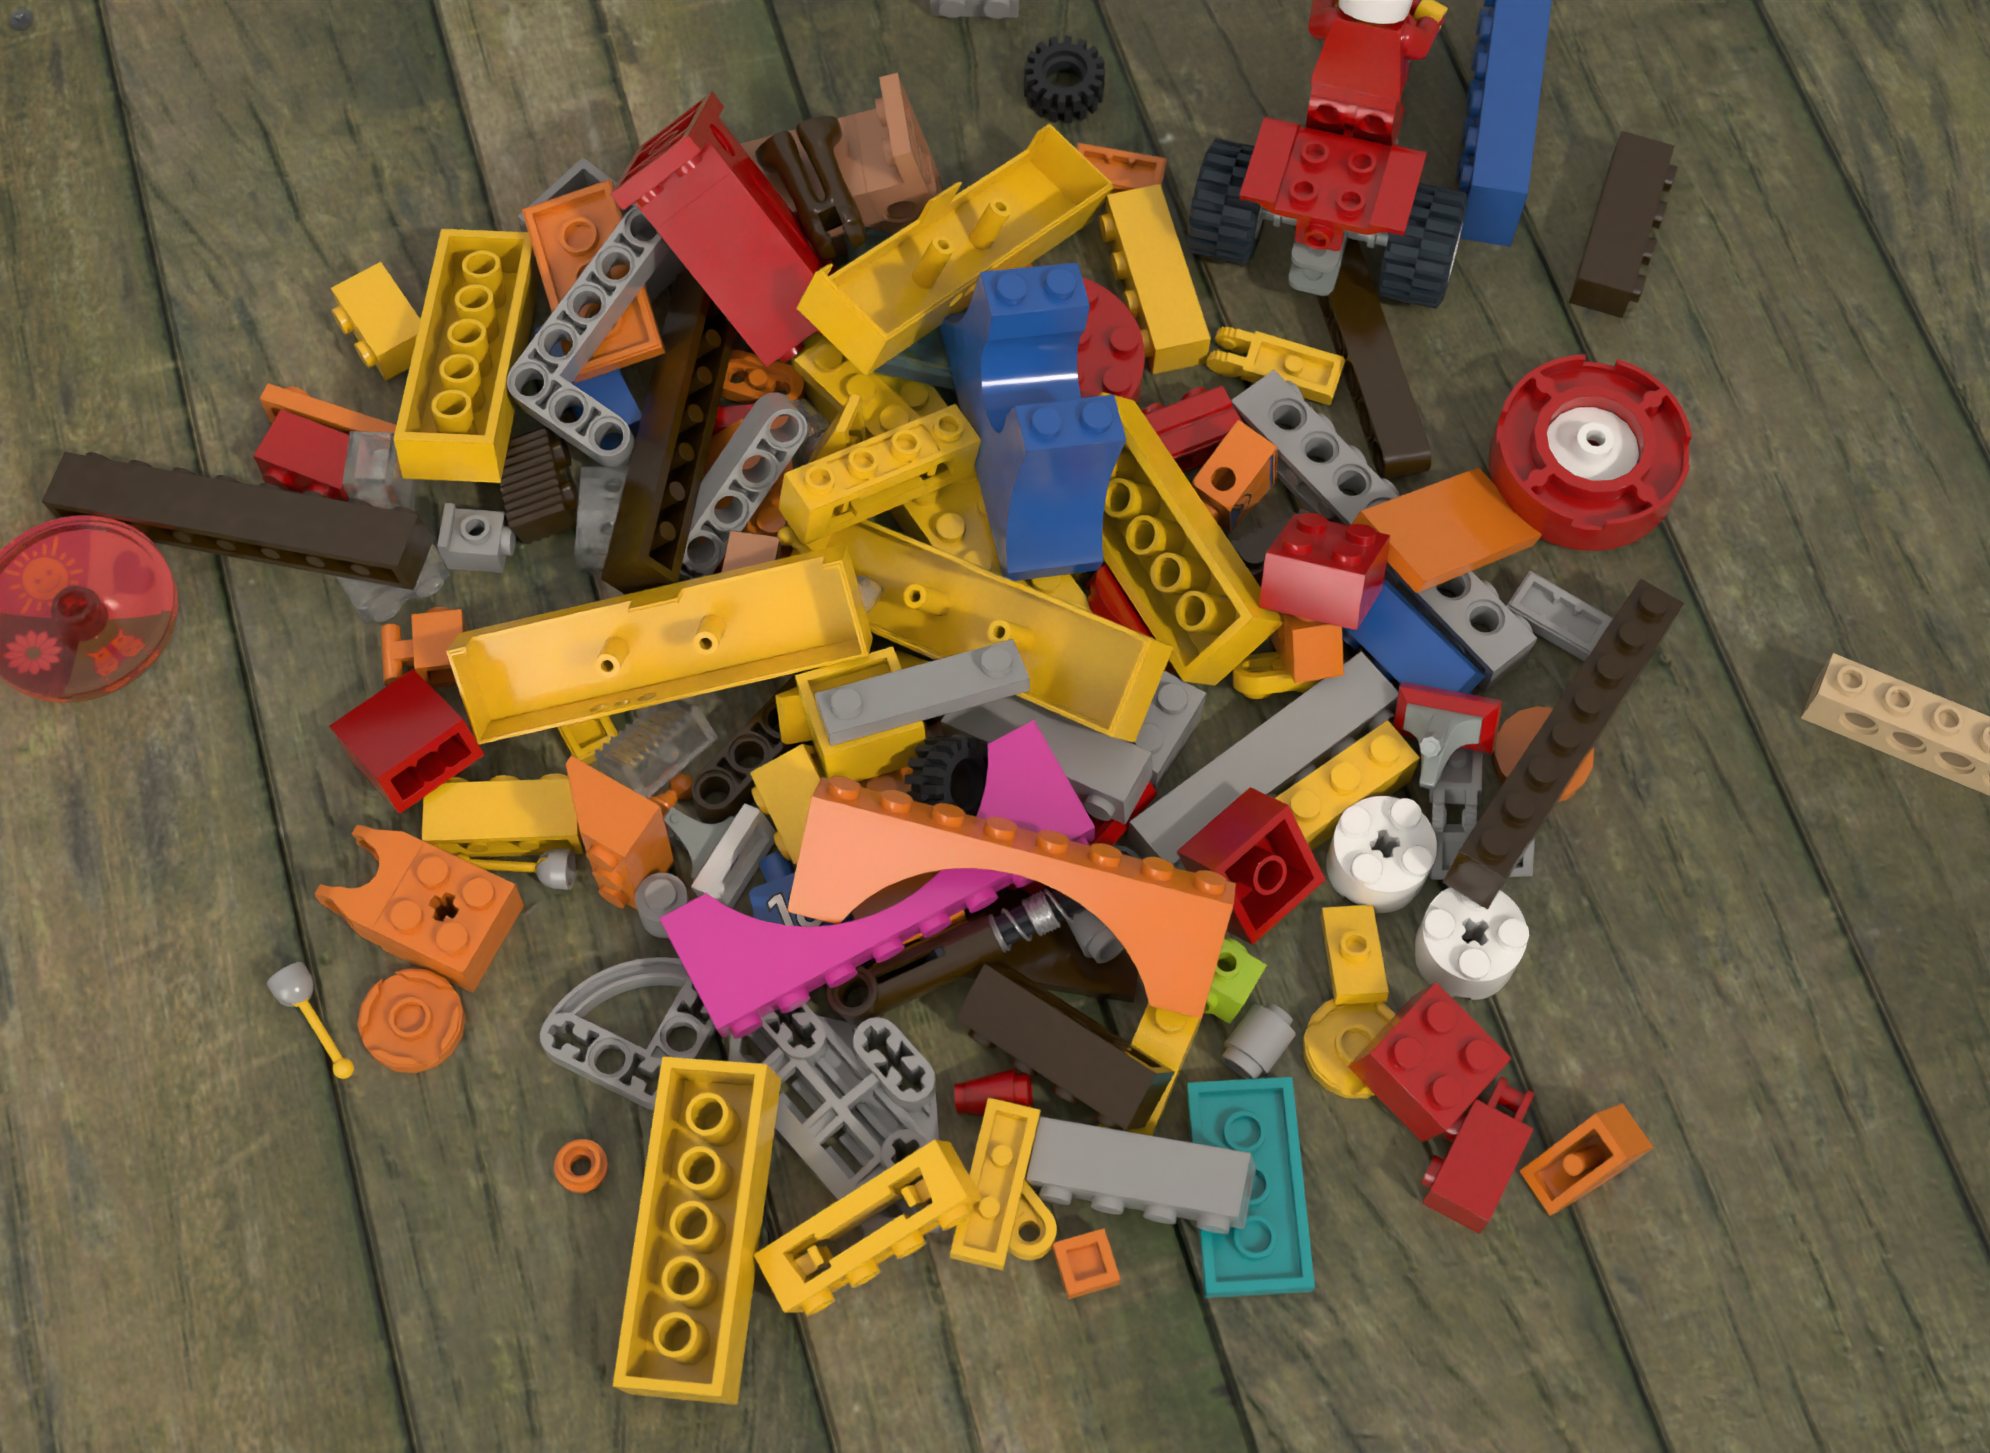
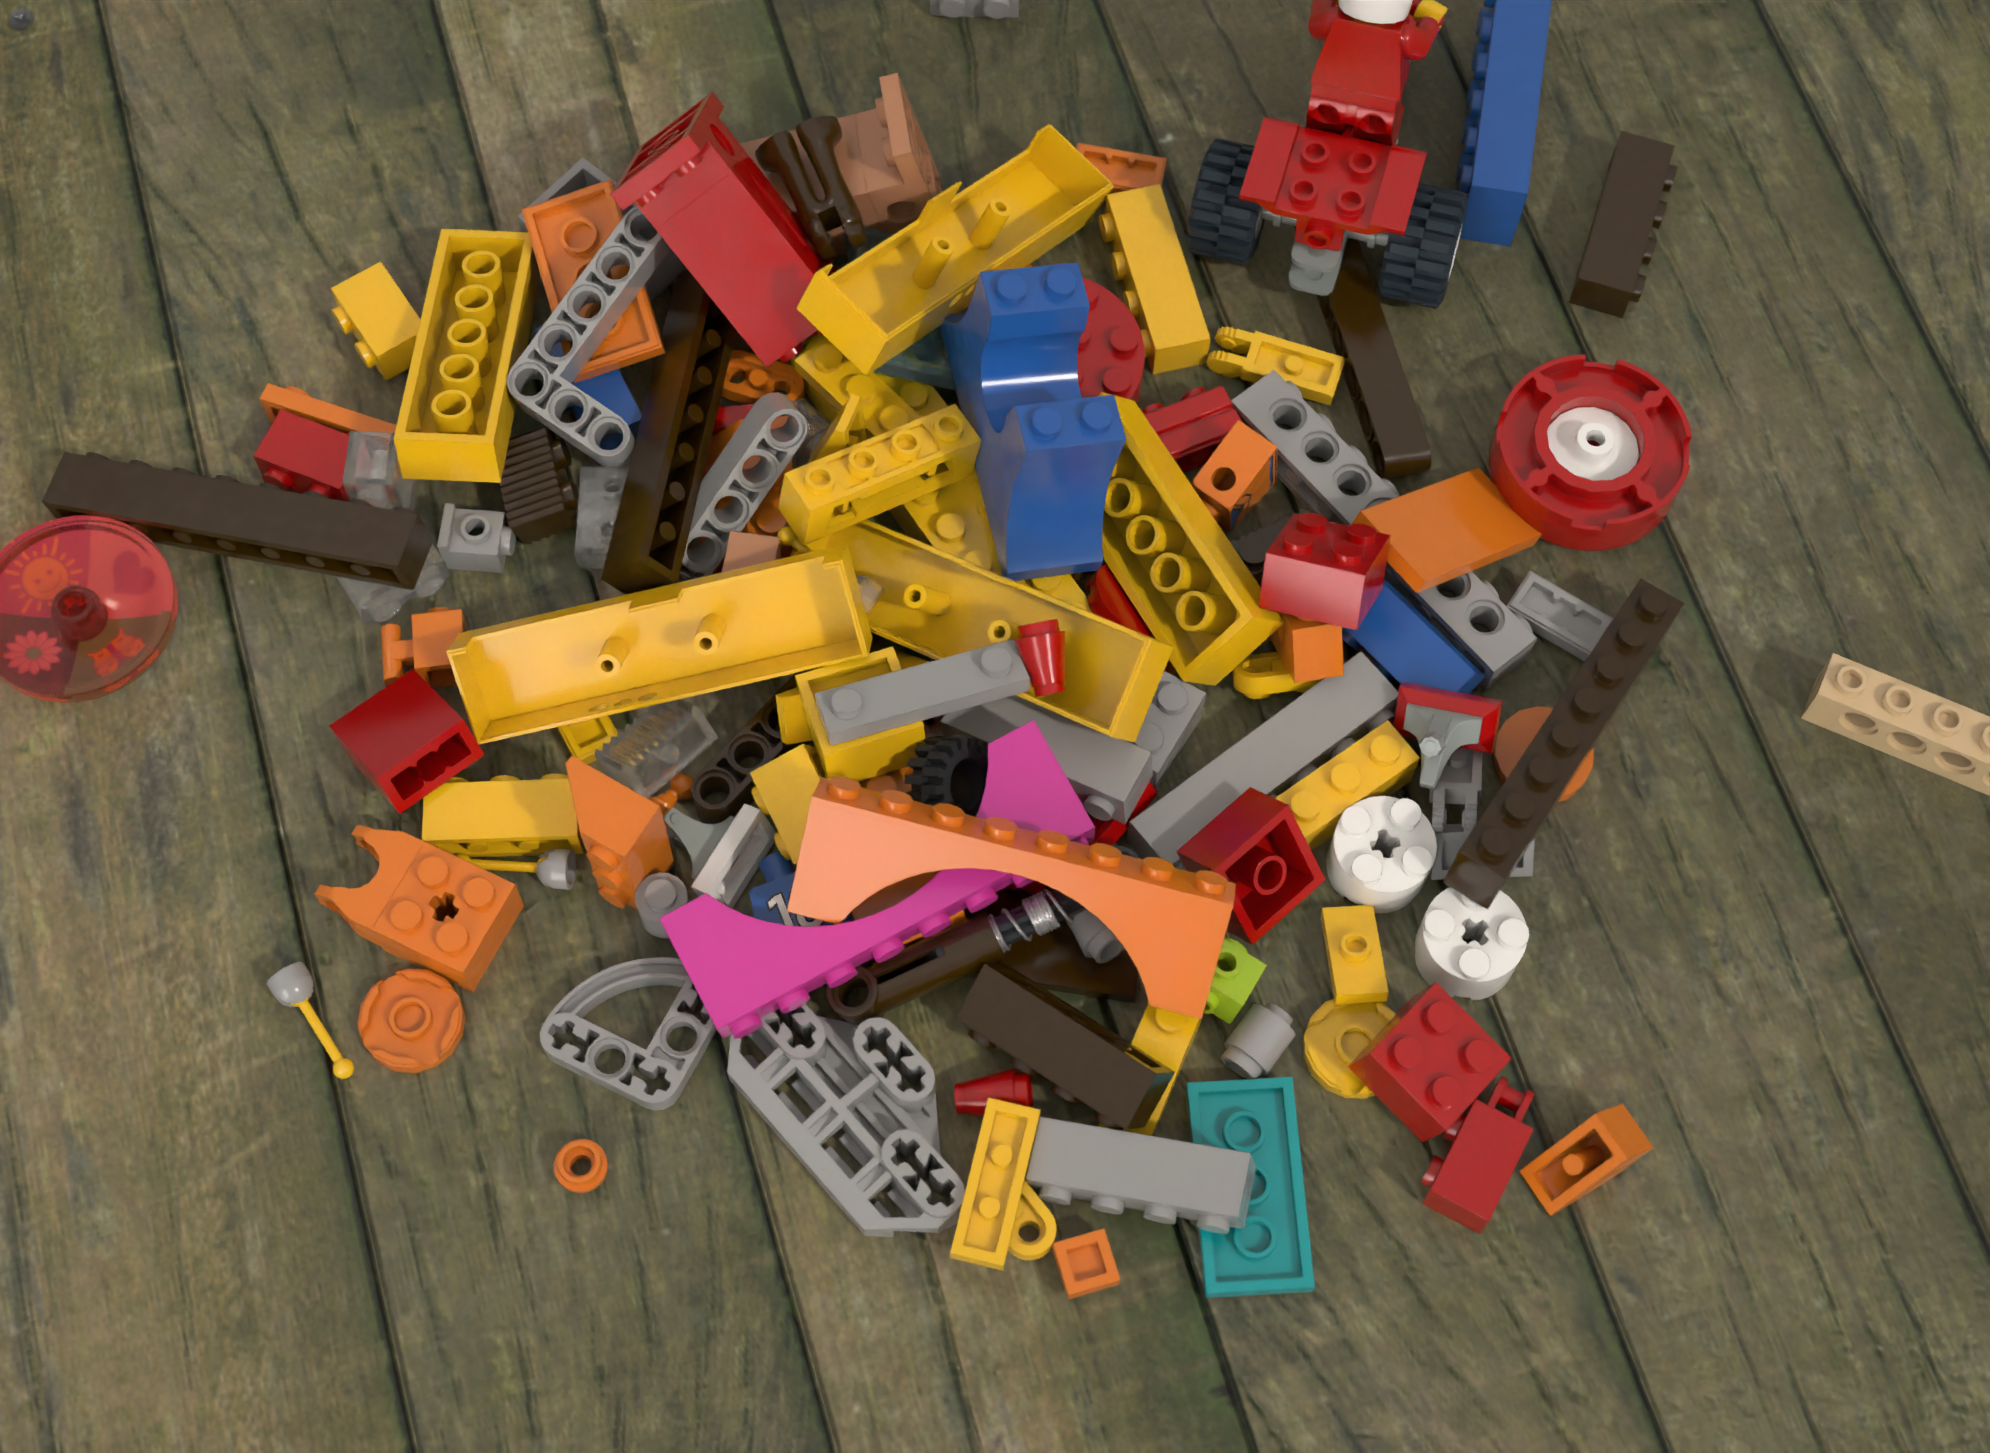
(698, 1231): yellow brick -> none
(943, 1182): yellow brick -> none
(1043, 655): none -> red cone
(1069, 59): black tyre -> none

